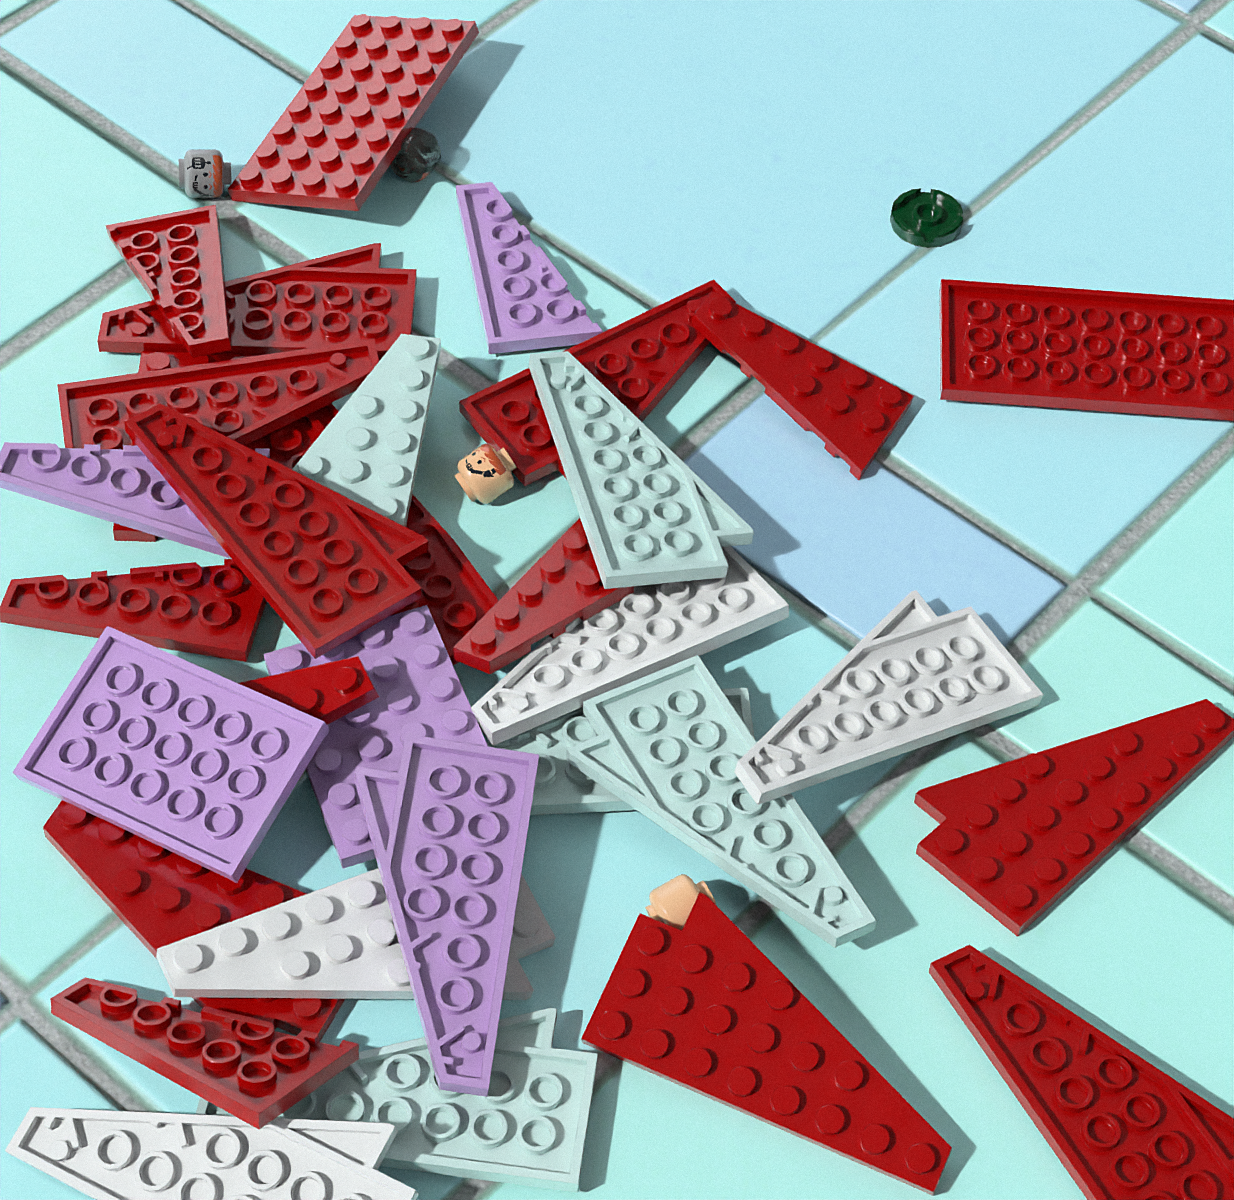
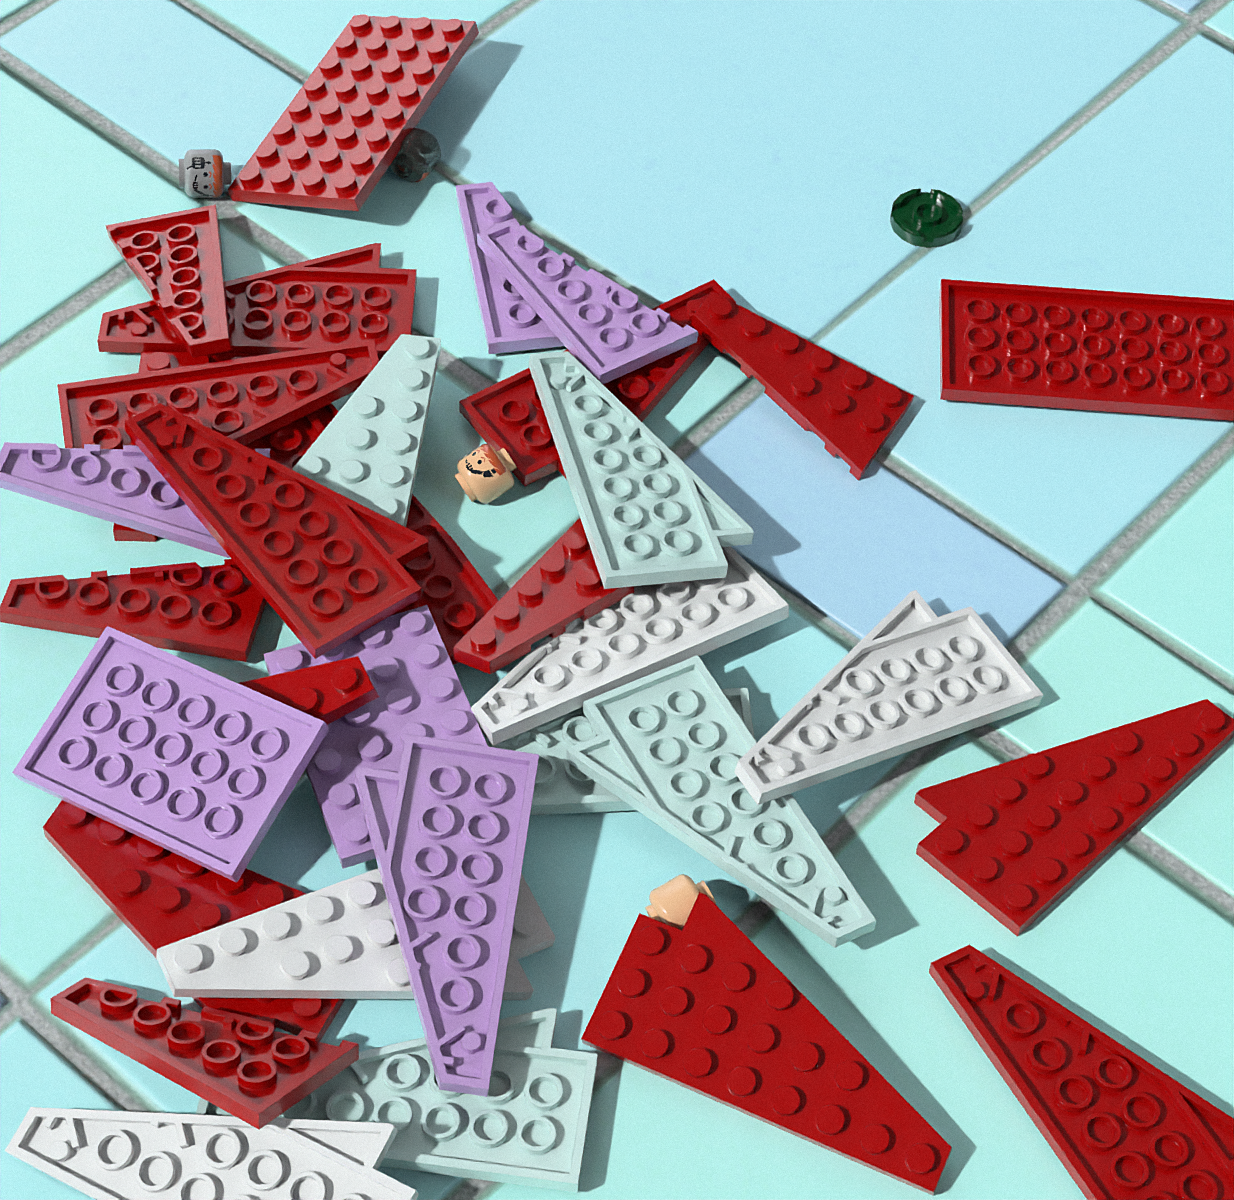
(584, 309): none -> lavender wing

